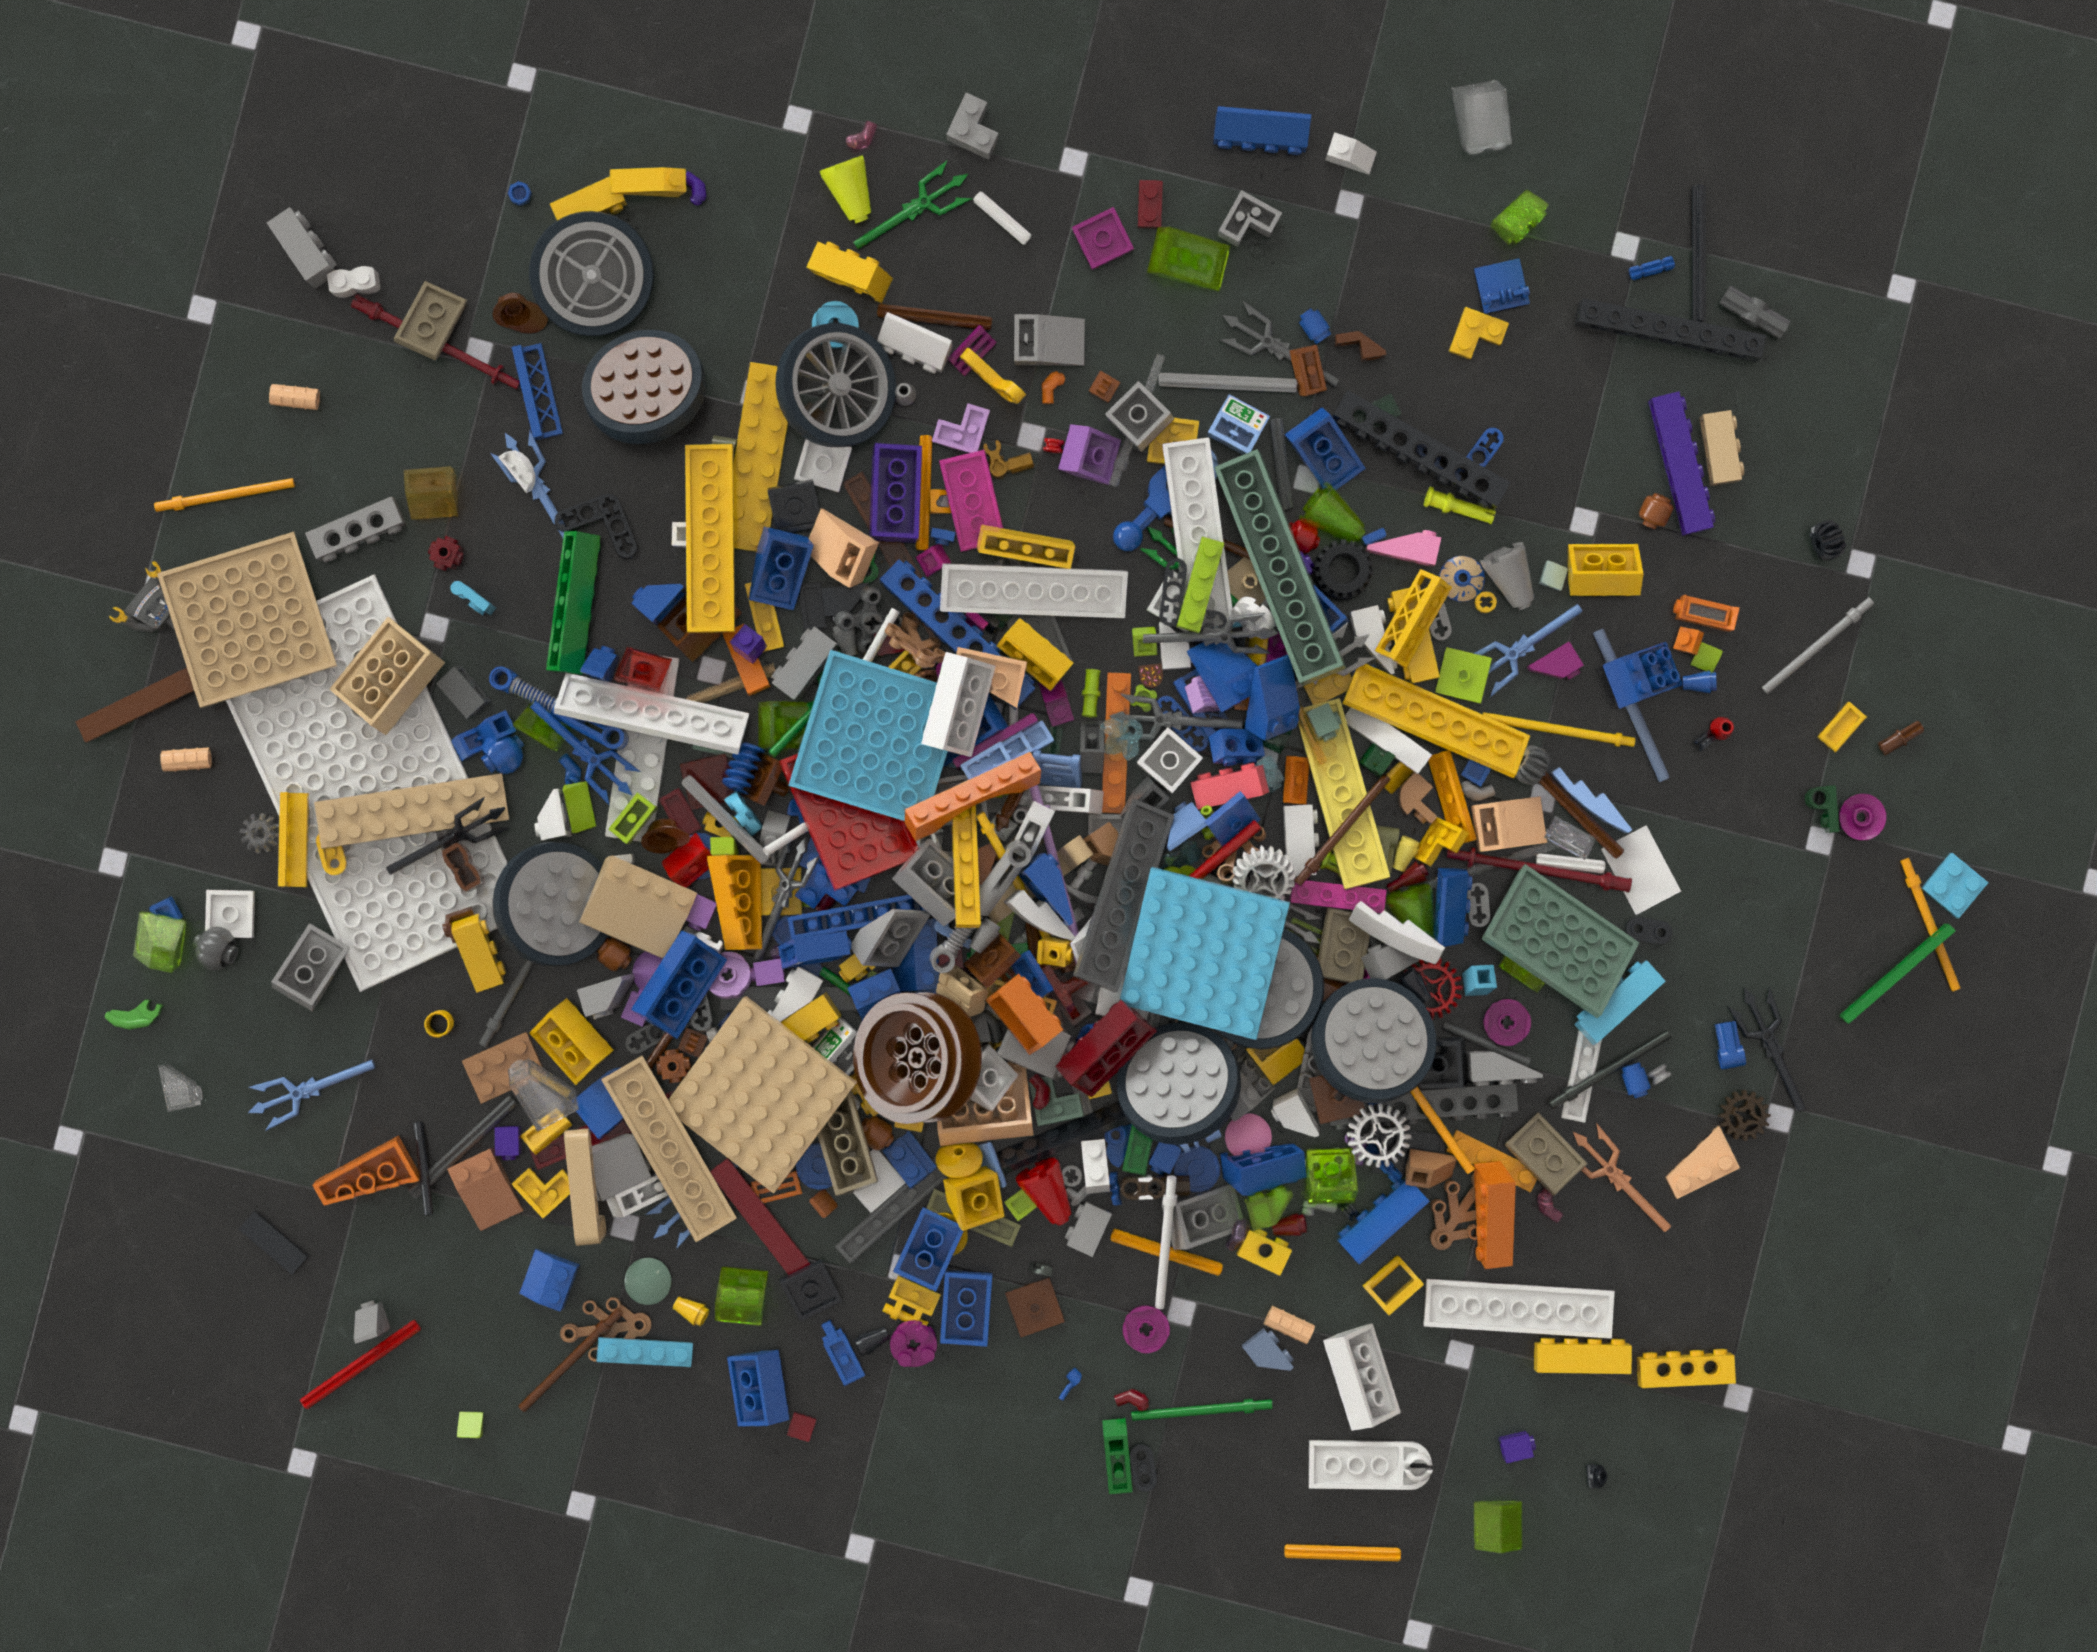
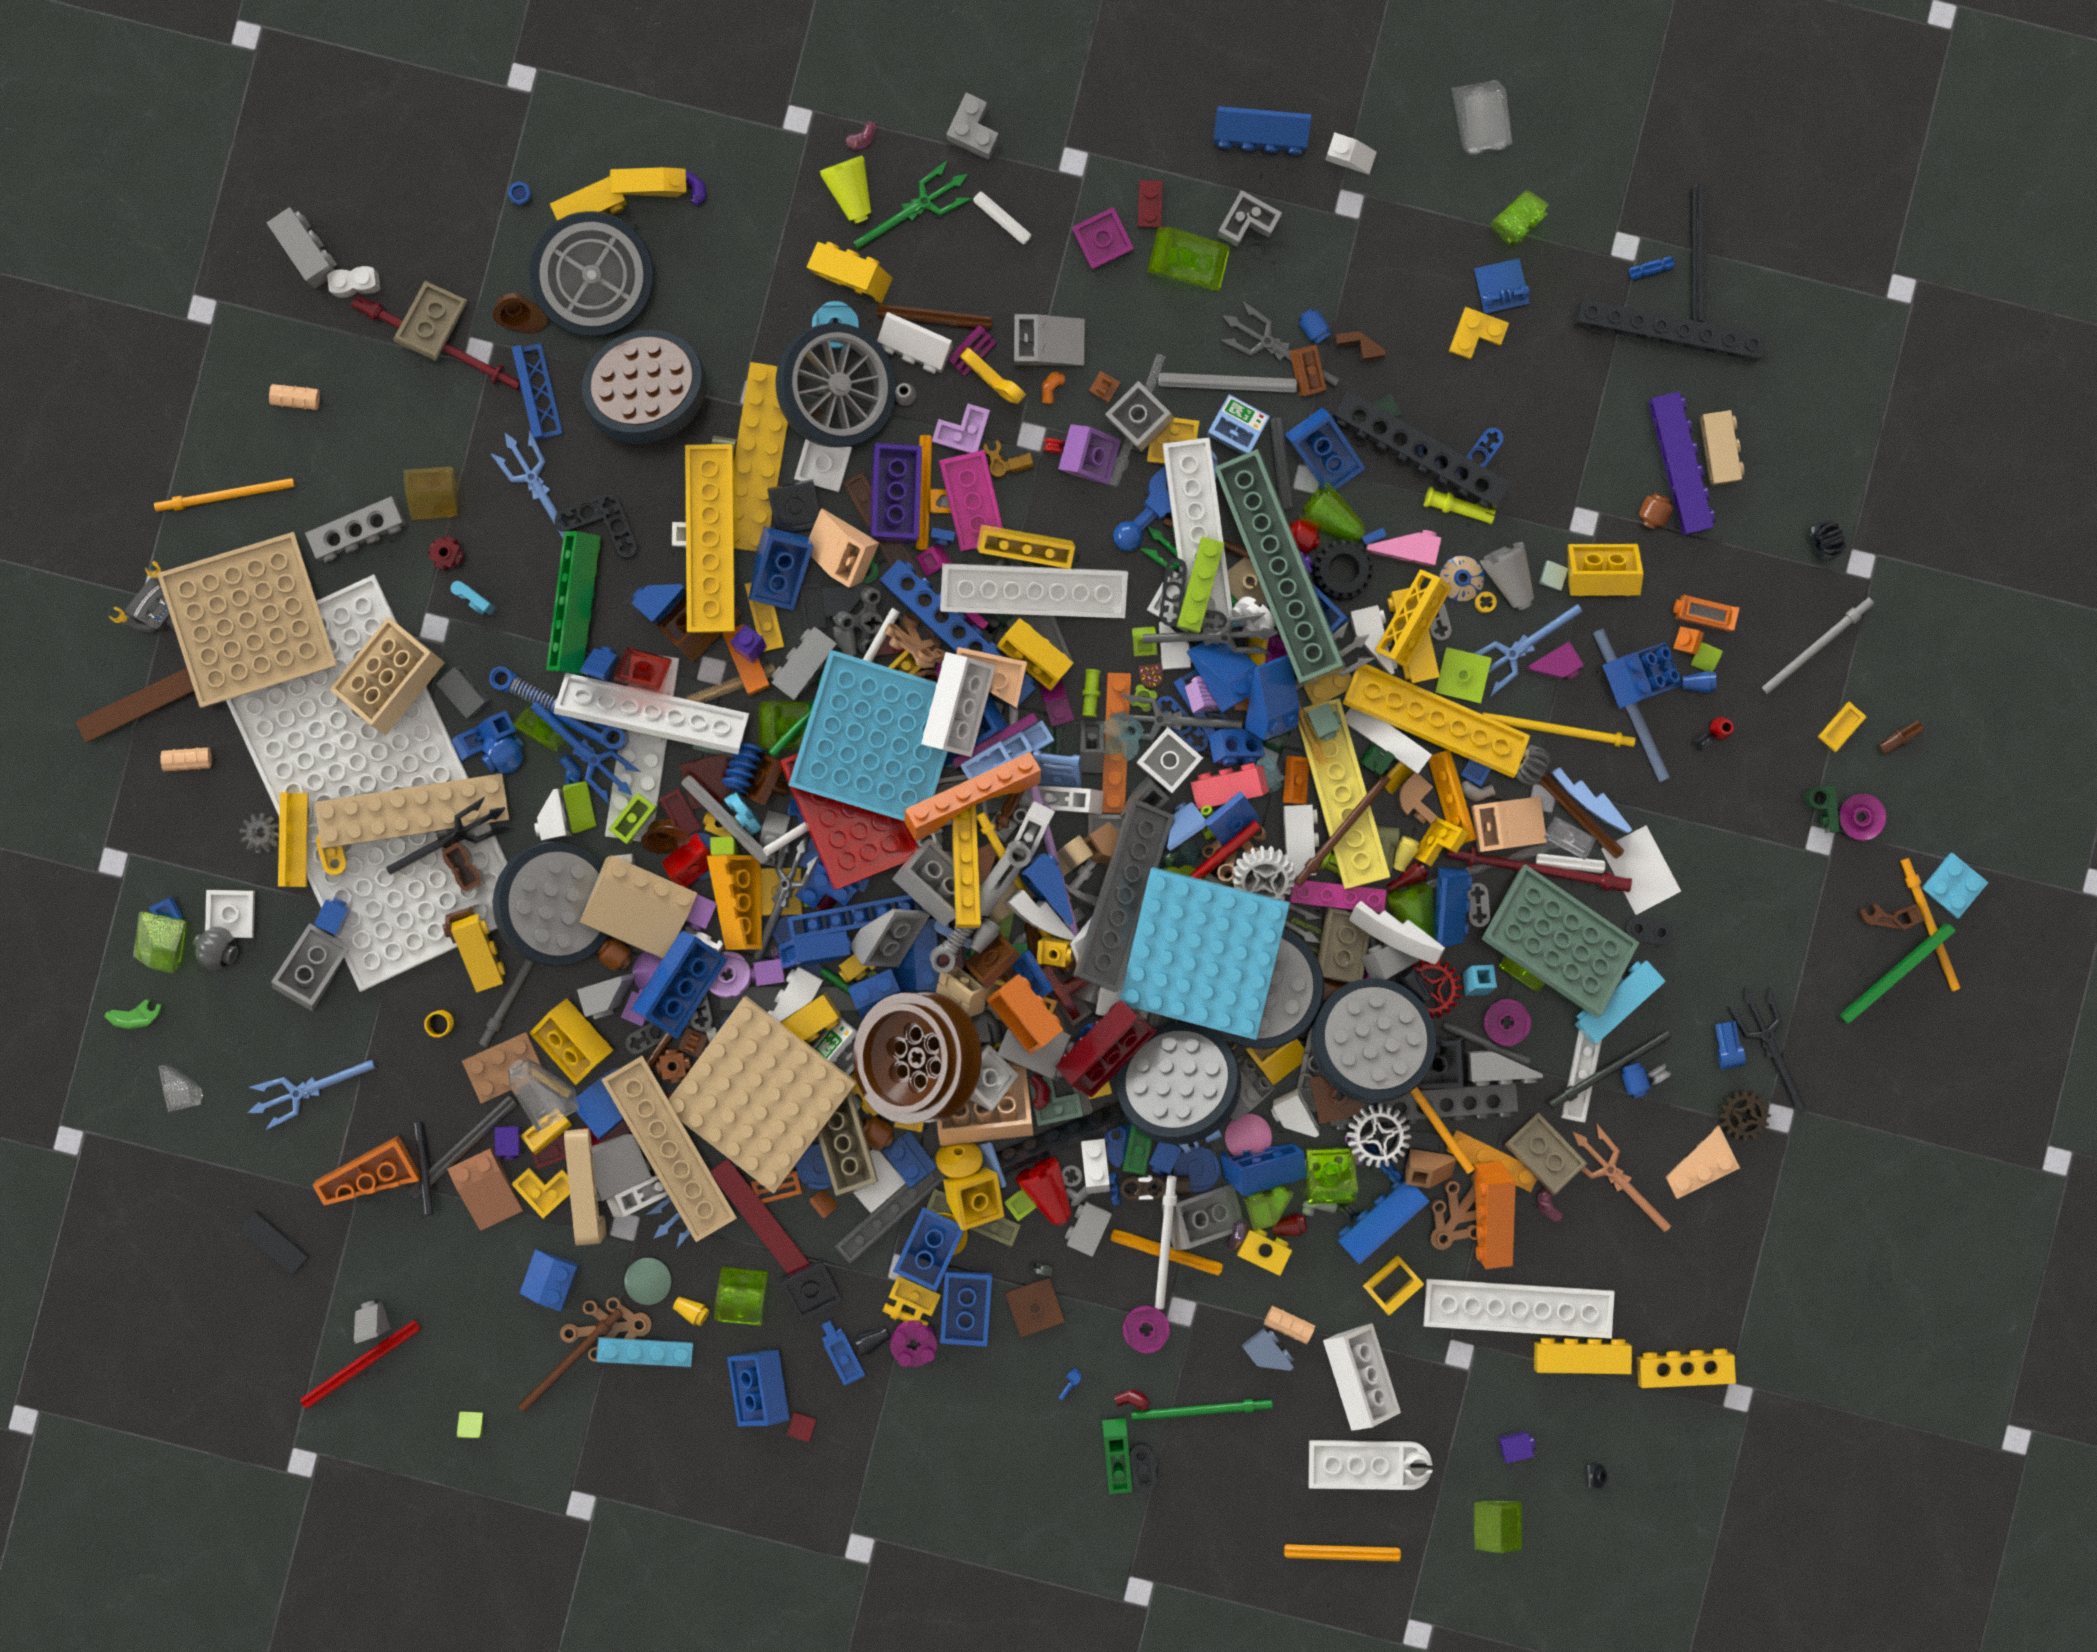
(333, 916): none -> blue brick
(520, 468): white plate -> none
(1754, 312): dark grey piece -> none
(1880, 918): none -> reddish brown piece

